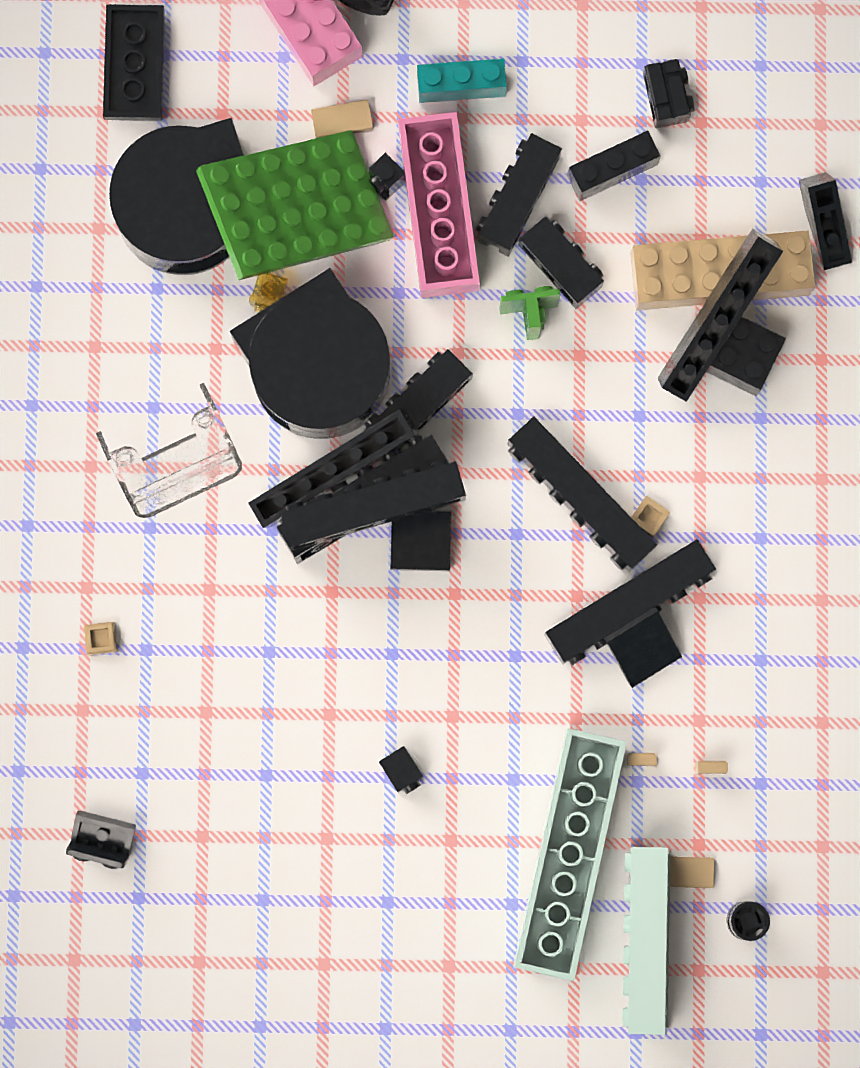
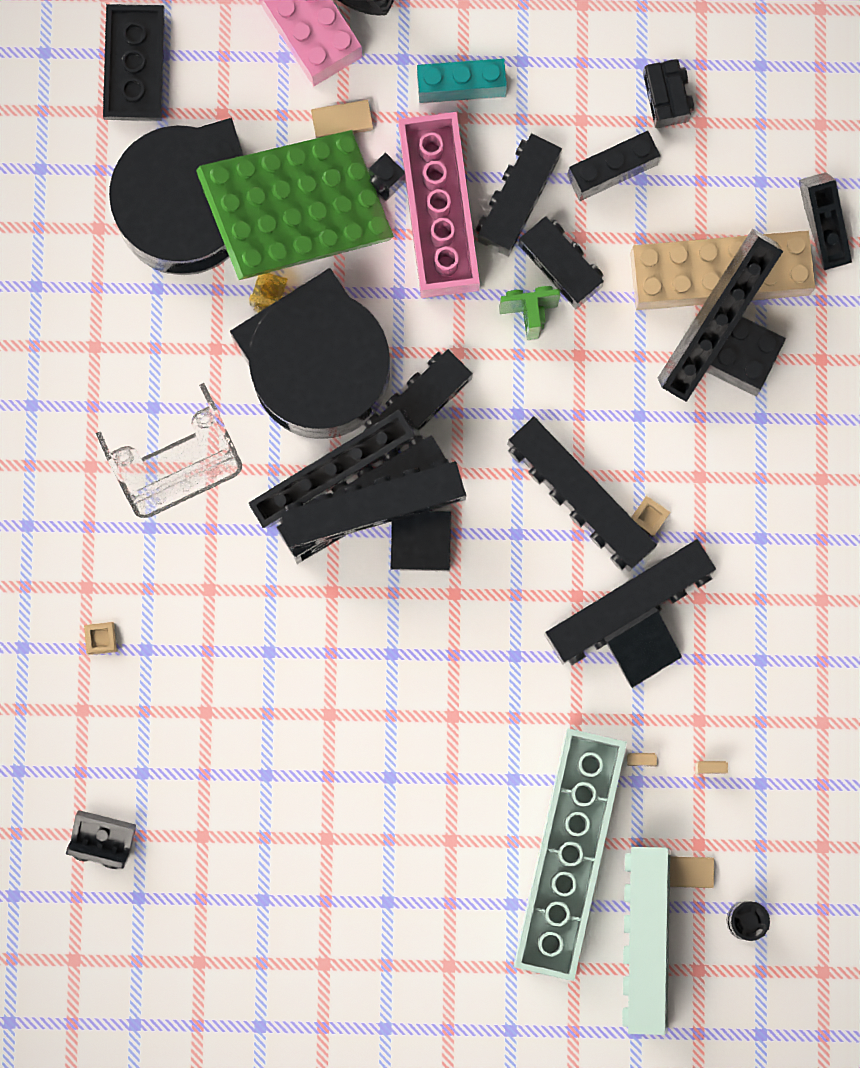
(401, 771): black brick -> none

